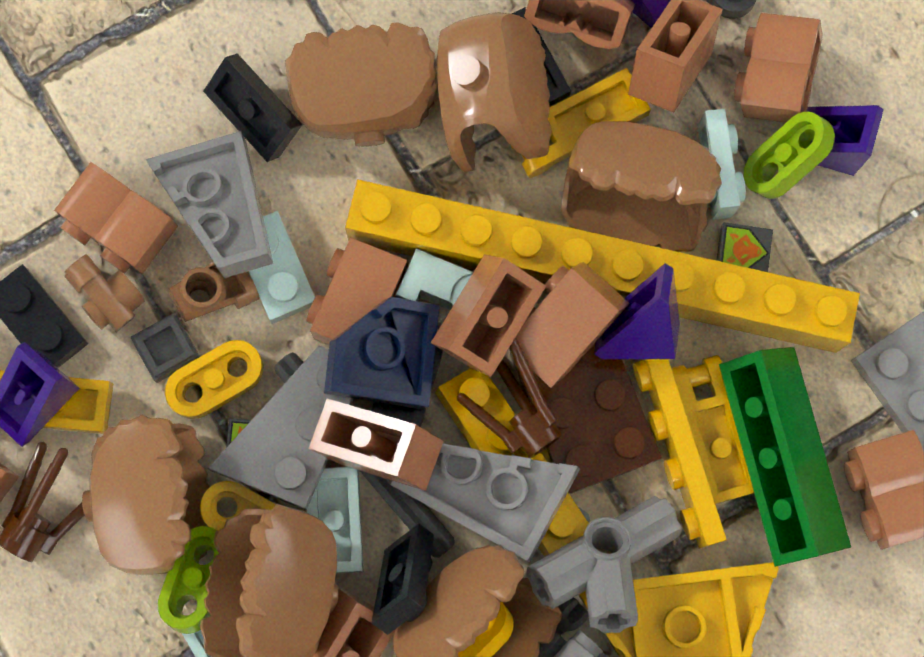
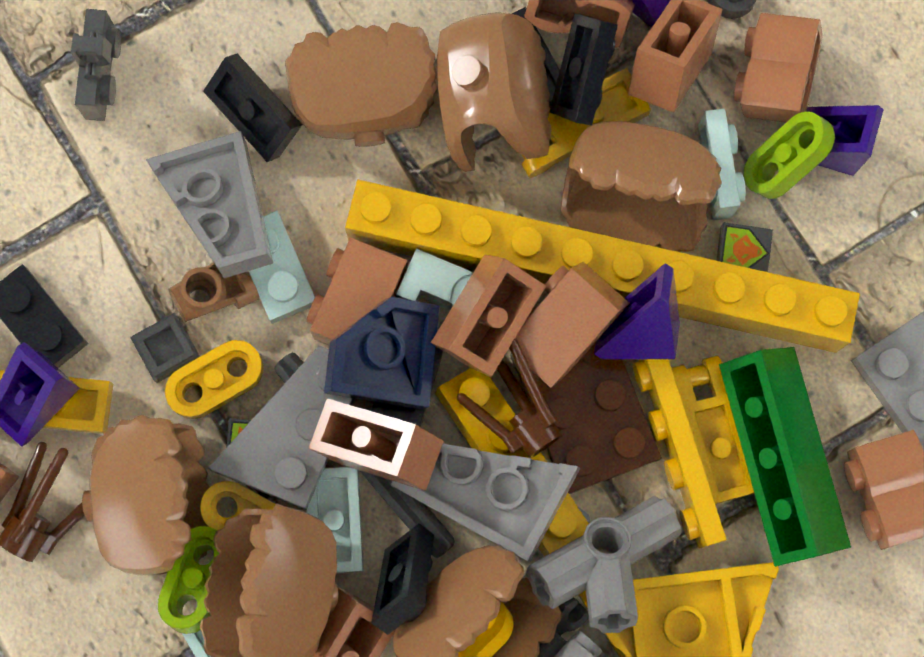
(94, 56): none -> dark grey hinge
(108, 300): medium nougat plate -> none
(116, 219): nougat brick -> none
(583, 69): none -> black plate

